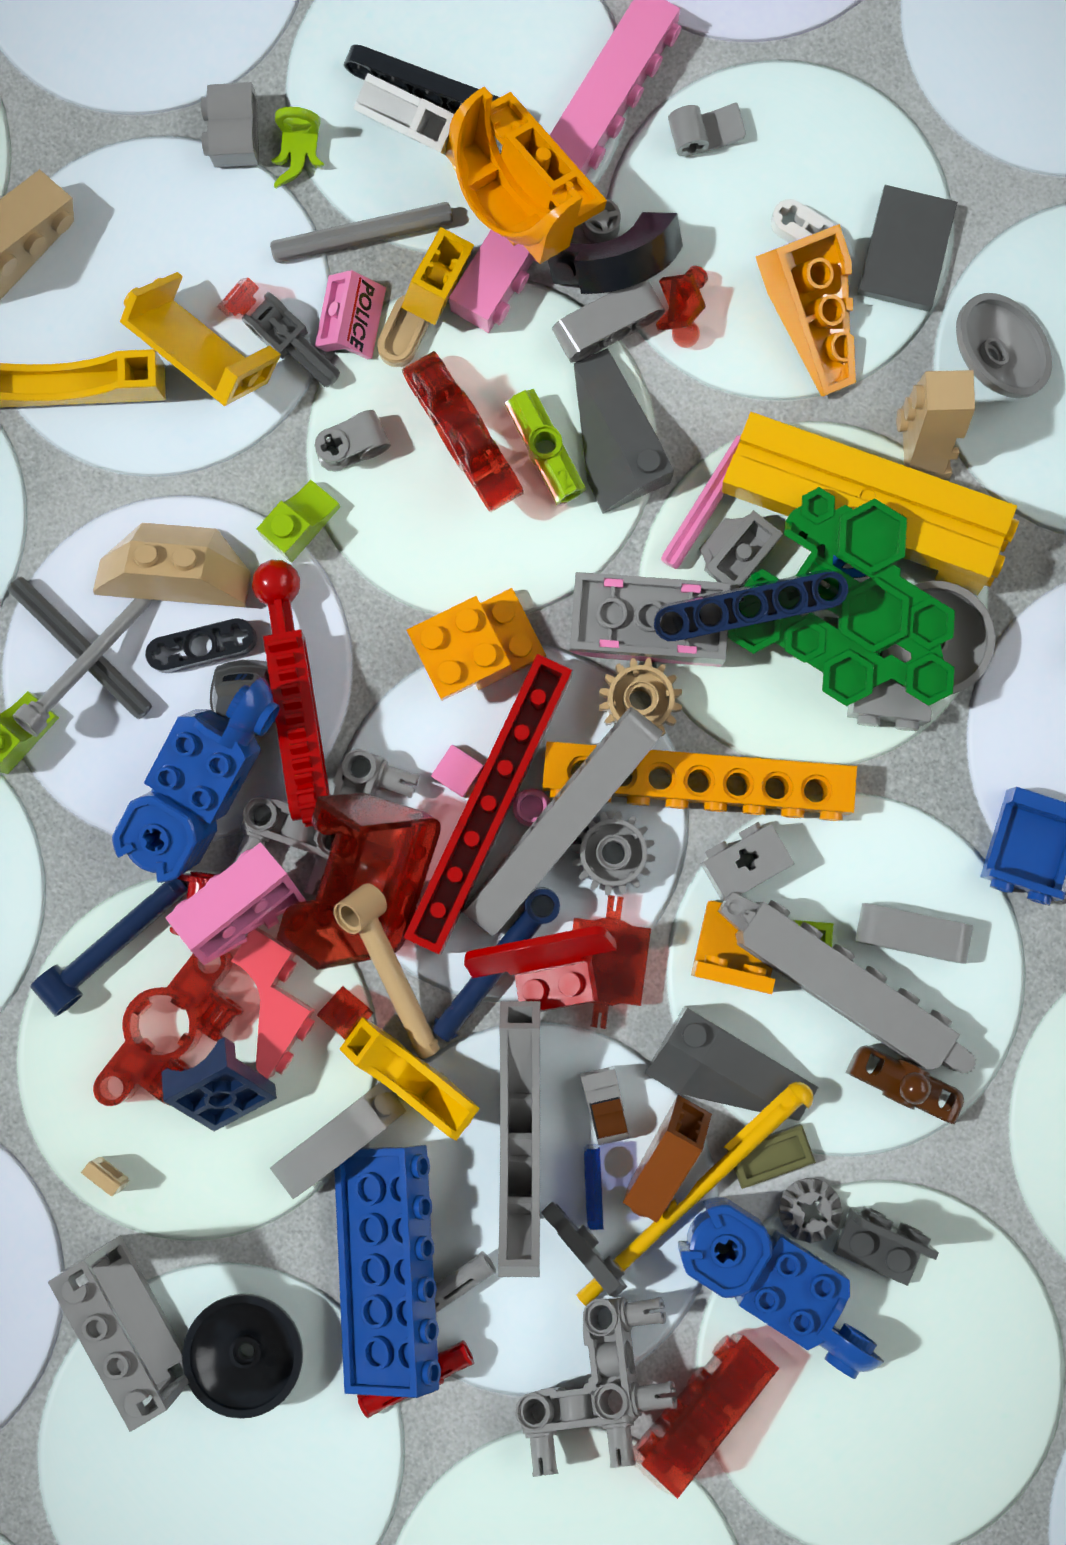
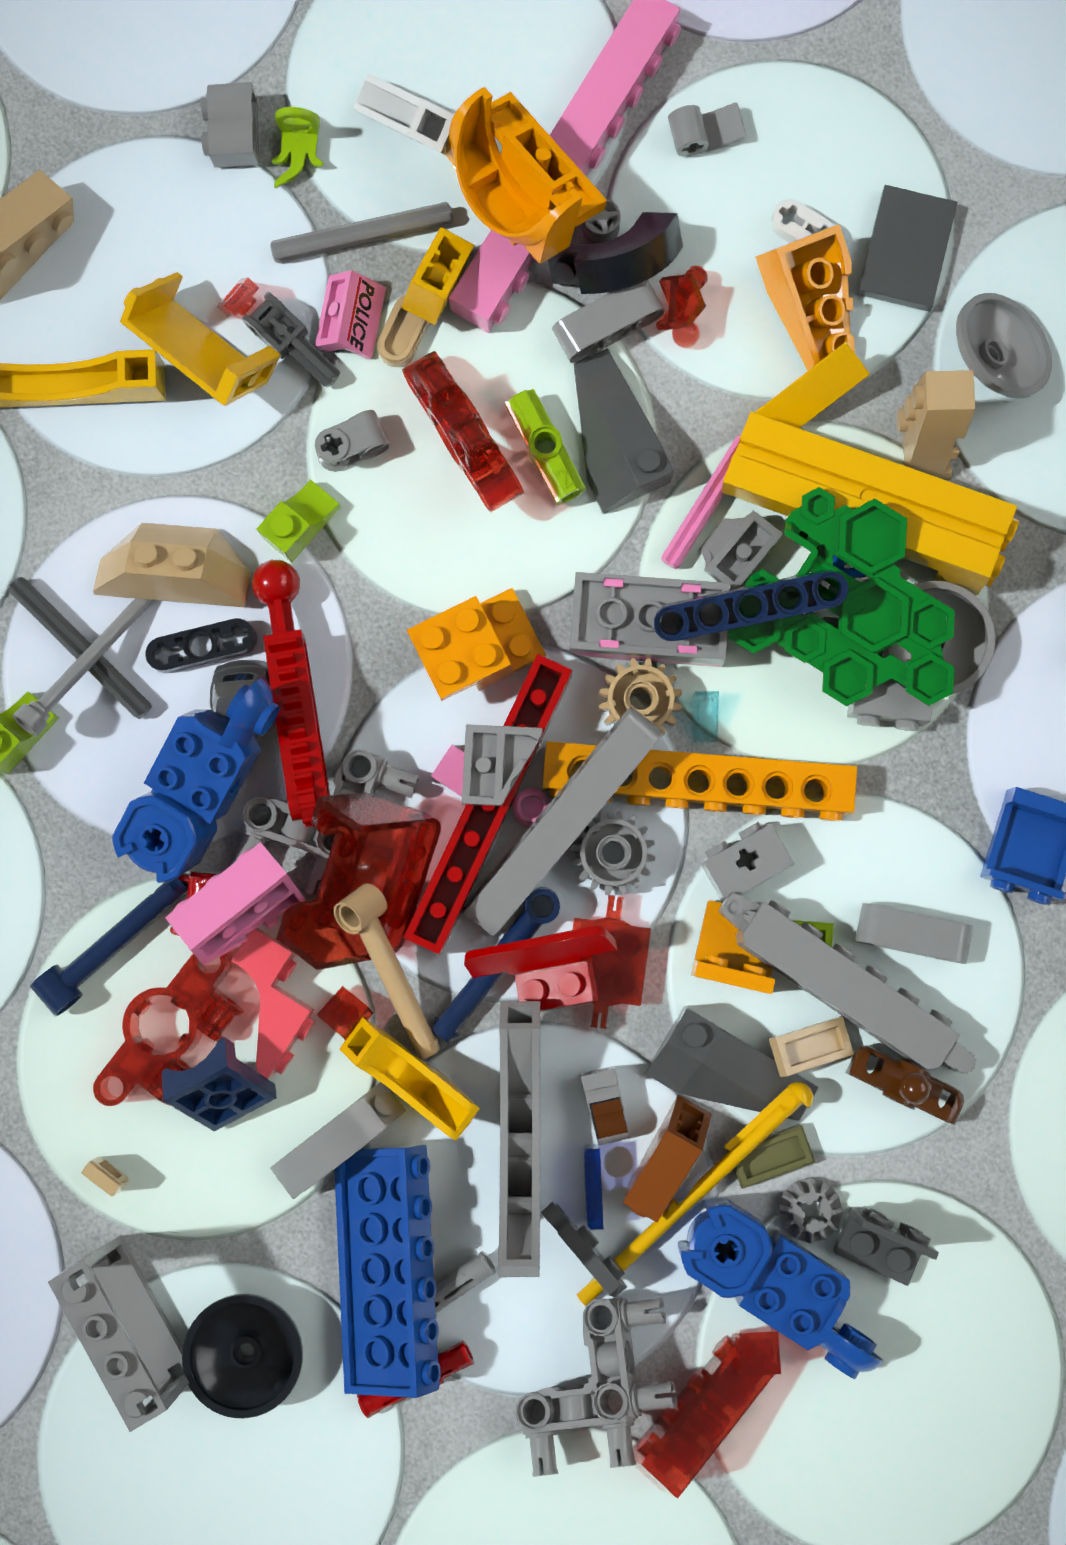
(411, 78): black beam -> none
(494, 761): none -> light grey wing
(705, 716): none -> clear light blue piece
(758, 1353): none -> clear red plate
(811, 1046): none -> tan tile
(816, 388): none -> yellow slope

